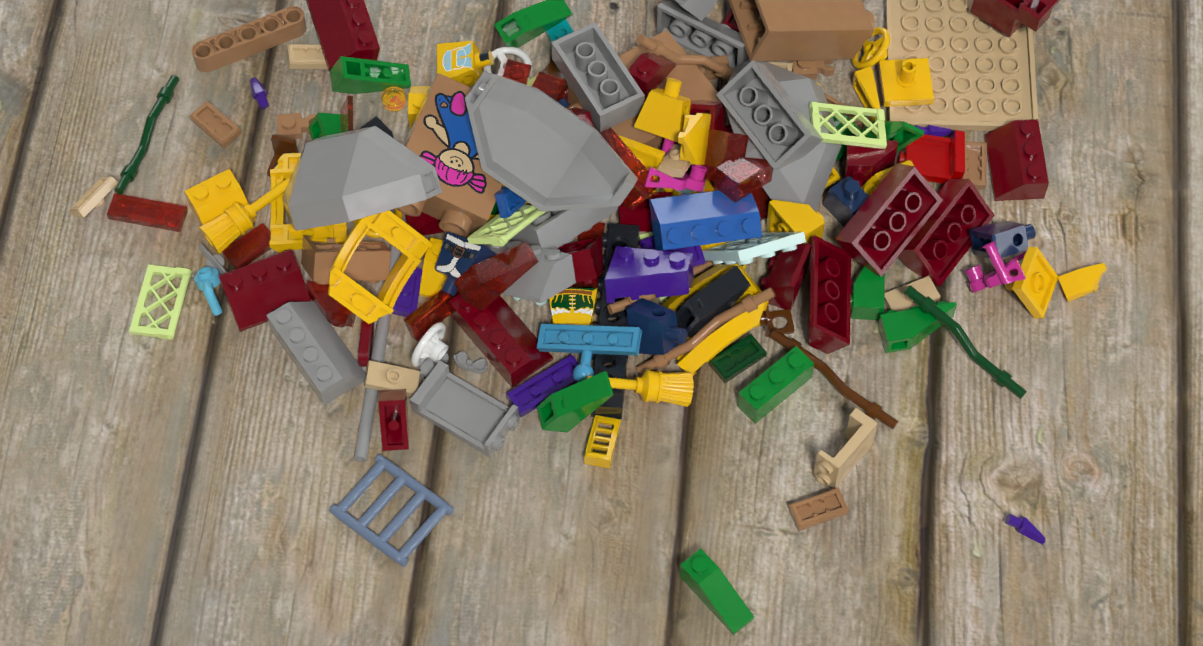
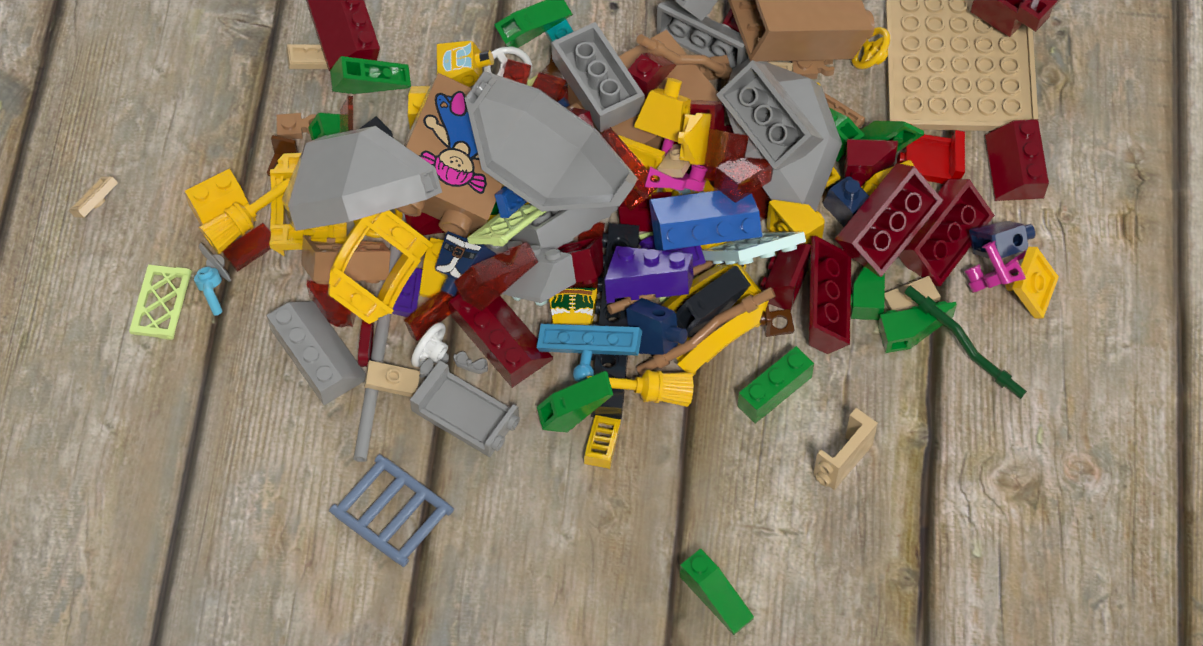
(130, 171): dark green bar -> none
(147, 212): clear red plate -> none
(215, 124): medium nougat plate -> none
(259, 36): medium nougat beam -> none
(259, 93): dark purple bar -> none
(263, 288): dark red slope -> none
(393, 99): clear yellow tile -> none
(394, 420): dark red slope -> none
(540, 387): dark purple plate -> none
(737, 358): dark green plate -> none
(818, 509): medium nougat plate -> none
(860, 113): yellowish green window -> none
(866, 89): yellow slope -> none
(872, 410): reddish brown bar -> none
(906, 82): yellow tile -> none
(935, 130): dark purple bar -> none
(976, 163): medium nougat plate -> none
(1025, 527): dark purple bar -> none
(1082, 281): yellow slope -> none

